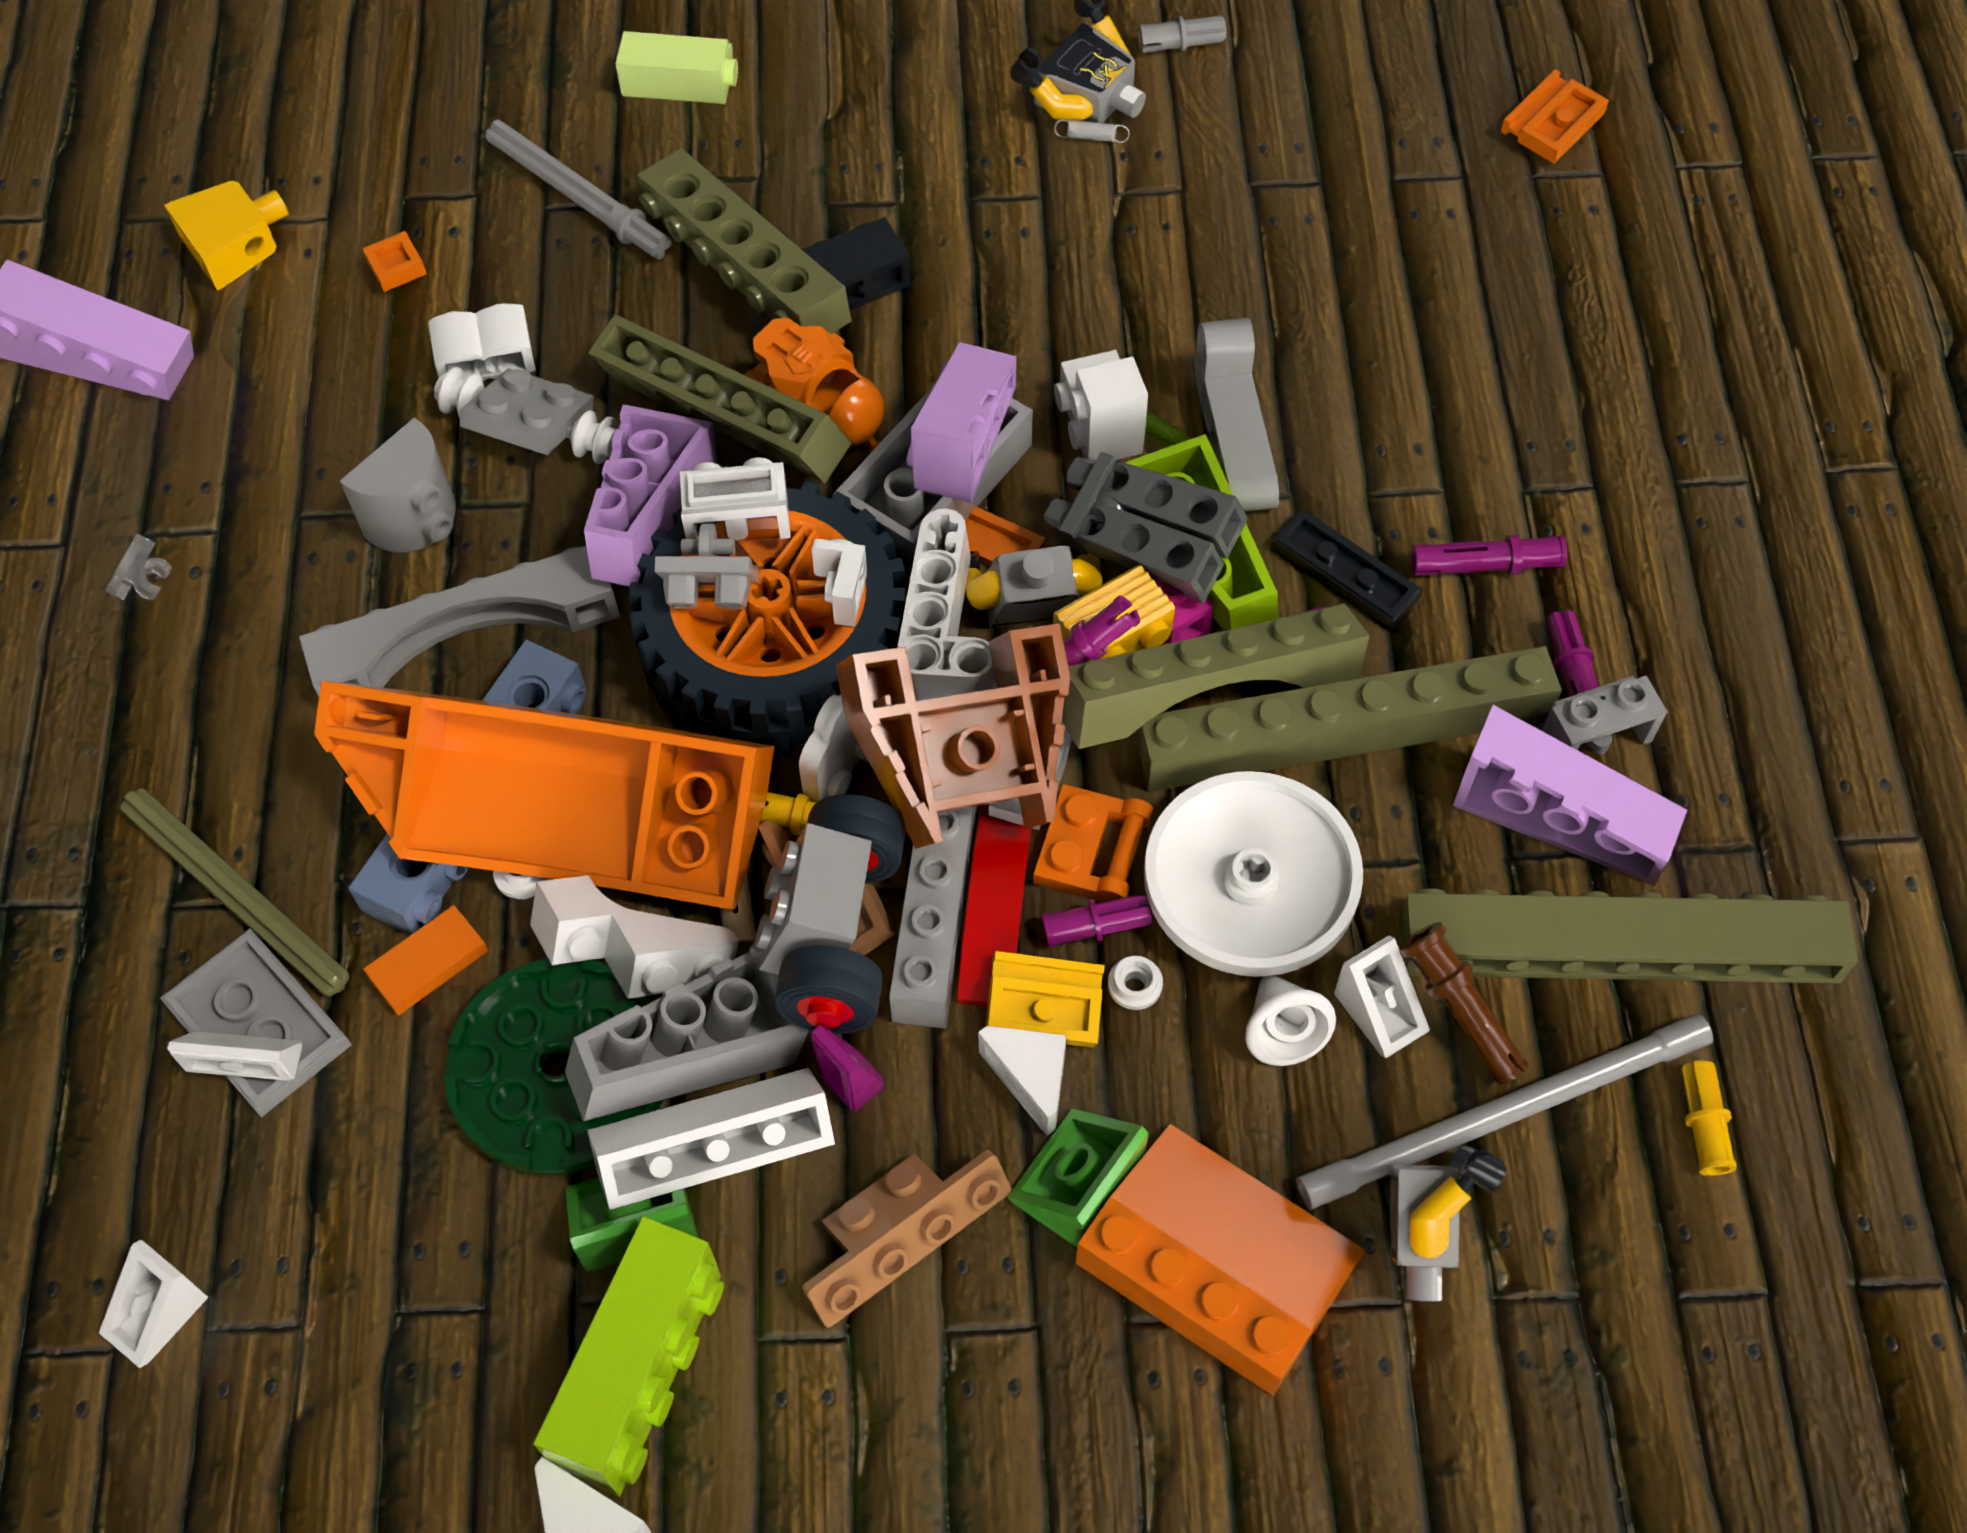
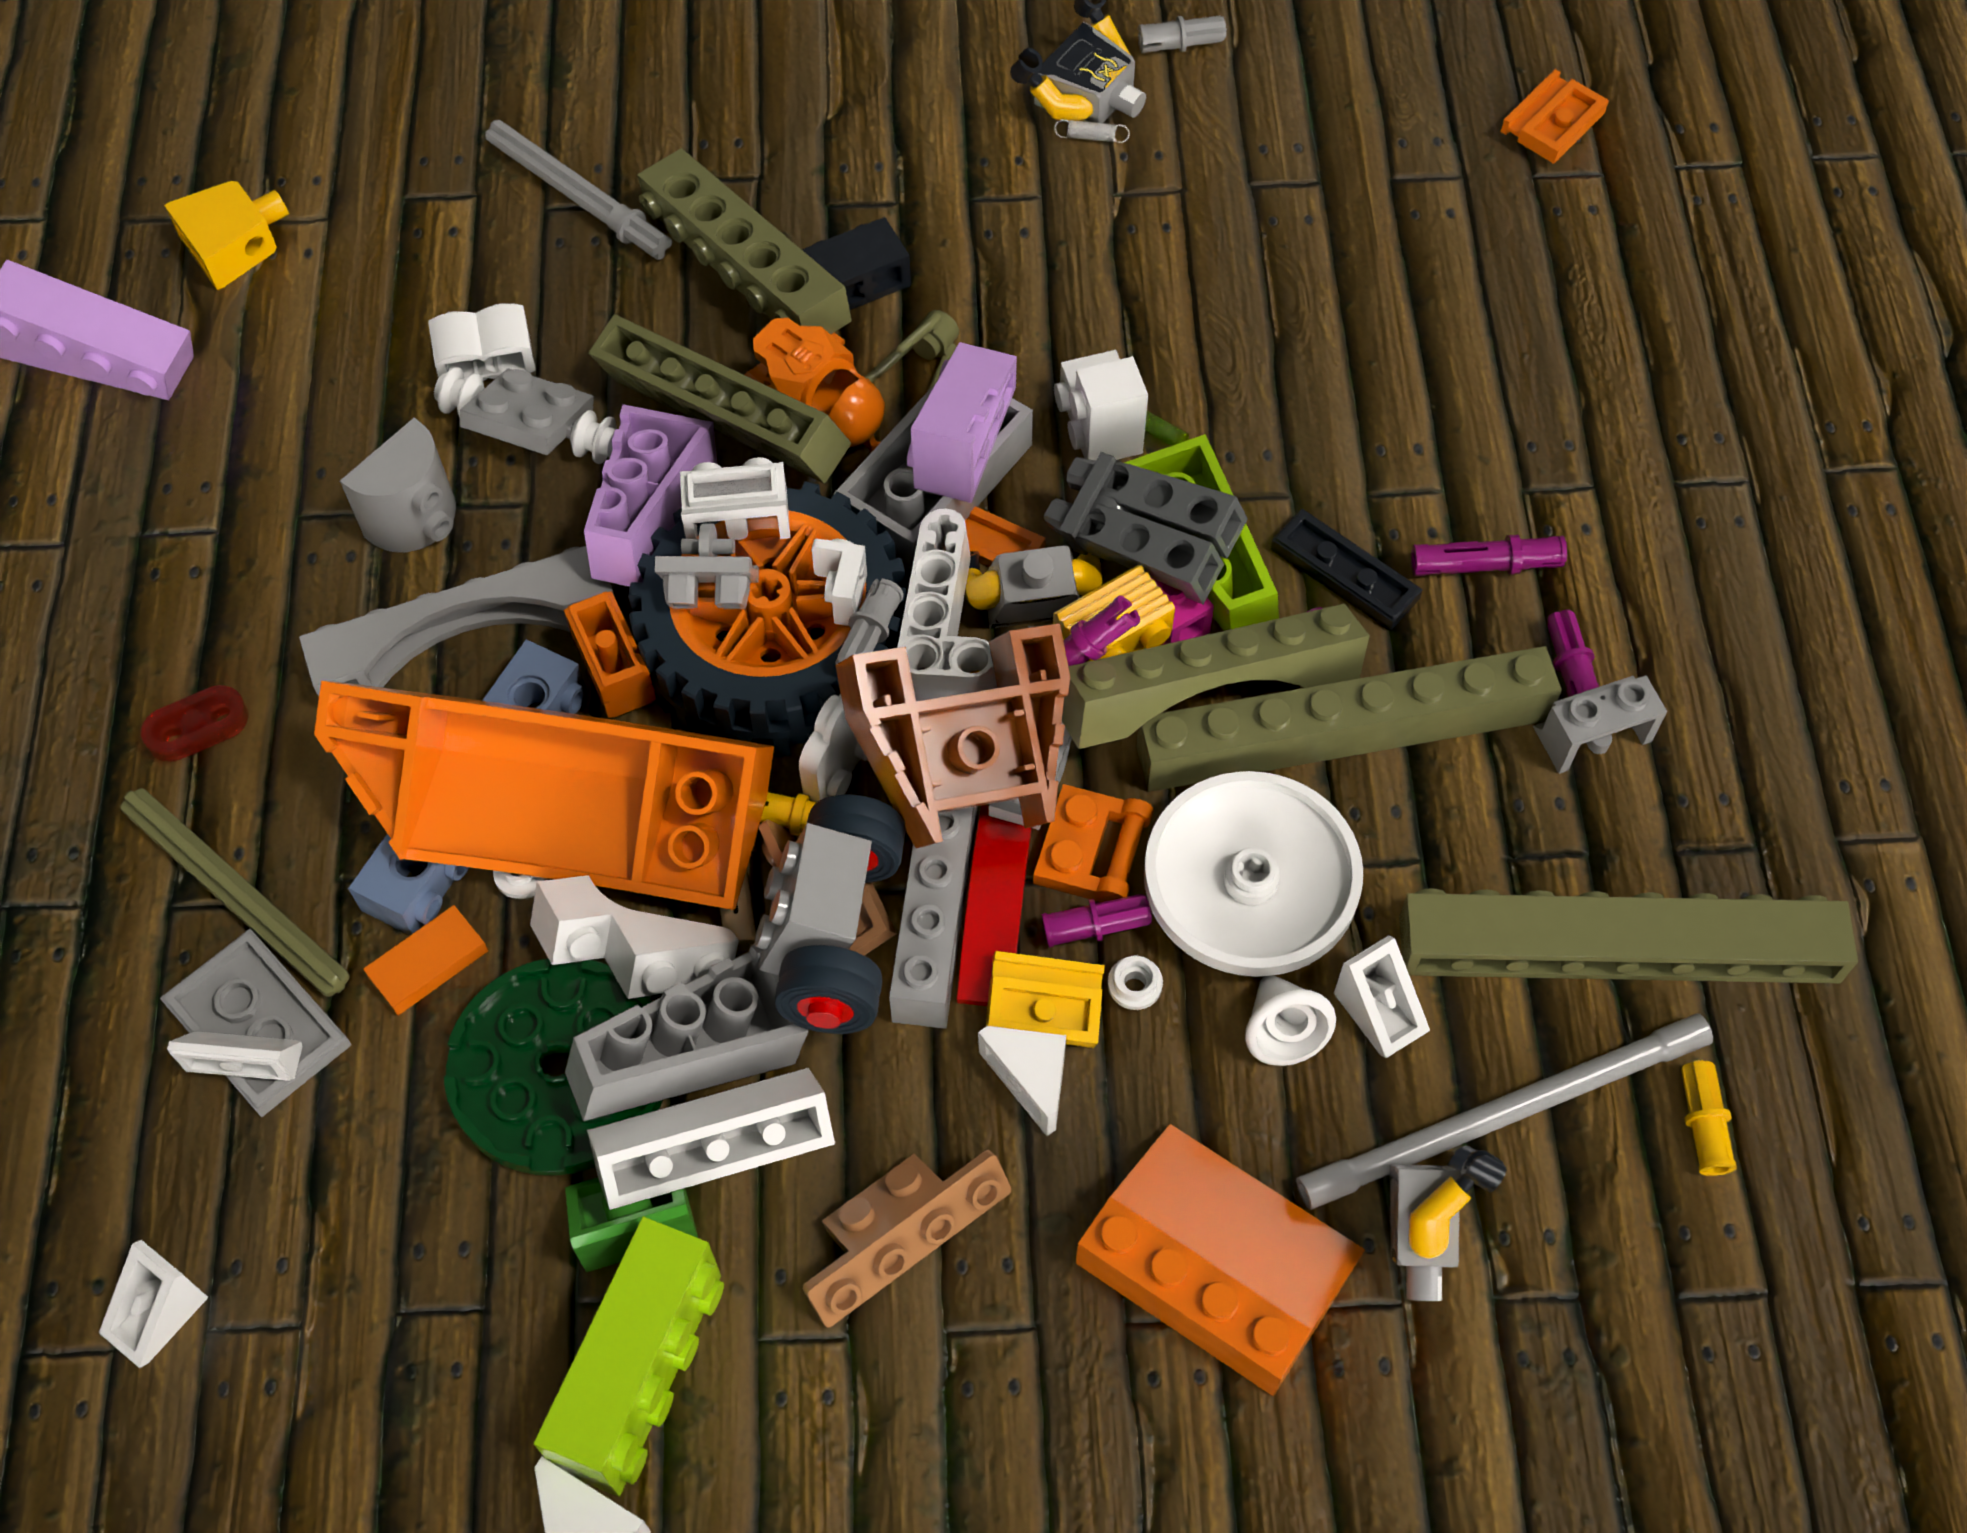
(135, 567): clear tile -> none
(195, 722): none -> clear red plate
(394, 261): orange plate -> none
(610, 654): none -> orange brick
(676, 67): yellowish green brick -> none
(845, 1069): magenta slope -> none
(872, 620): none -> light grey axle
(929, 340): none -> olive plant
(1079, 1171): bright green slope -> none
(1233, 411): light grey beam -> none
(1451, 982): reddish brown pin -> none
(1567, 799): lavender wedge -> none

